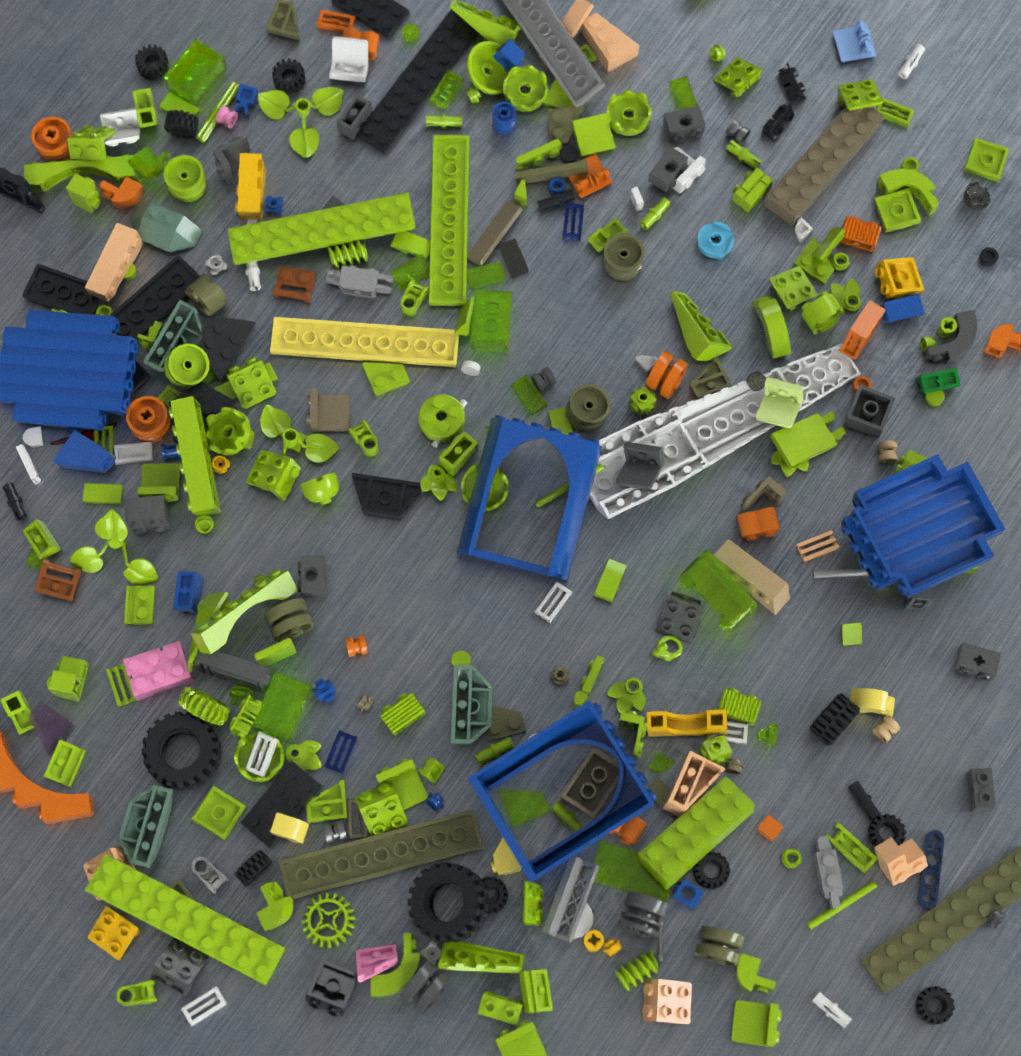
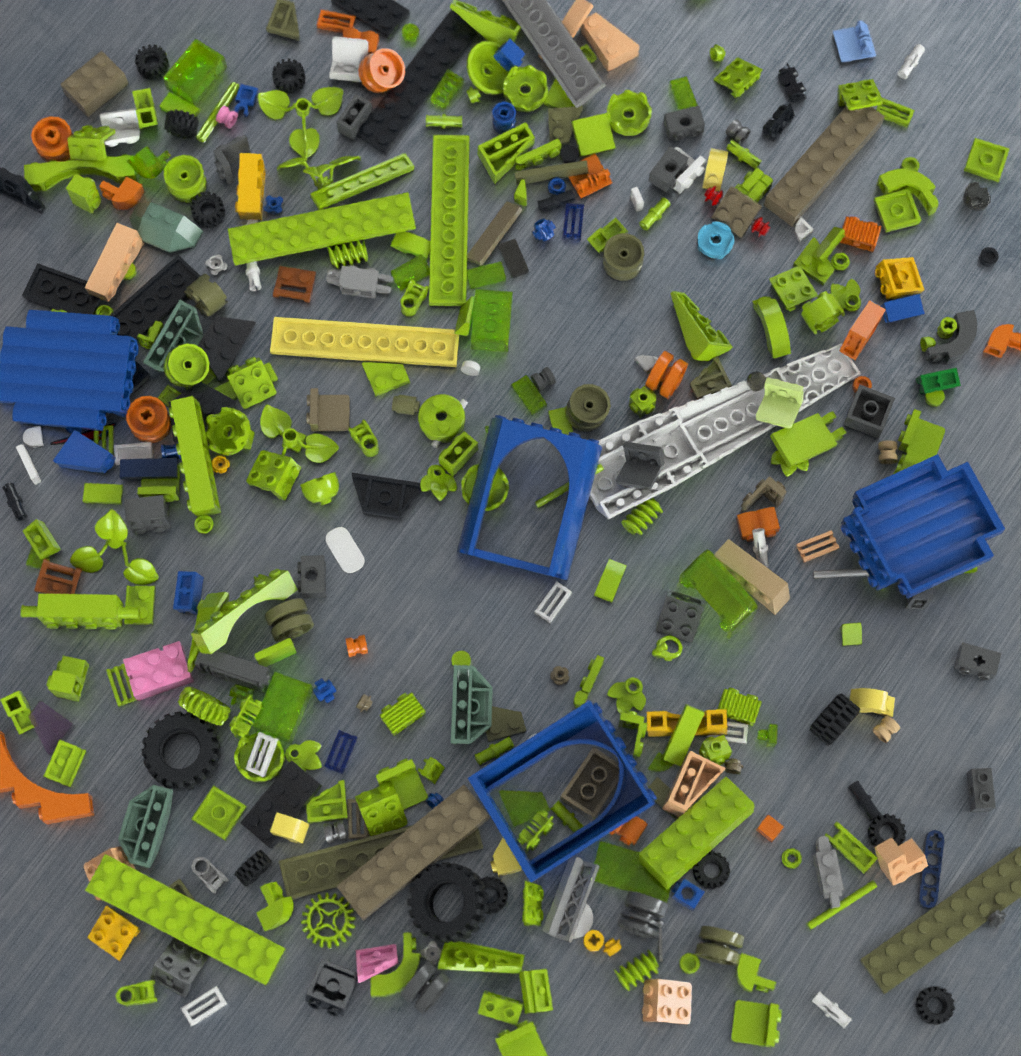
(80, 610): none -> lime brick
(94, 83): none -> dark tan brick
(149, 468): none -> dark blue tile
(207, 200): none -> black tyre
(322, 181): none -> lime plant
(345, 550): none -> white sticker
(362, 181): none -> lime tile
(381, 70): none -> orange wheel
(405, 404): none -> olive brick
(413, 852): none -> dark tan brick
(501, 152): none -> lime wedge
(534, 840): none -> lime hinge
(543, 229): none -> blue gear
(641, 515): none -> lime piece
(683, 735): none -> lime tile
(689, 963): none -> lime tile
(715, 169): none -> light yellow brick
(737, 211): none -> dark tan plate
(760, 547): none -> white pin
(920, 436): none -> lime bracket

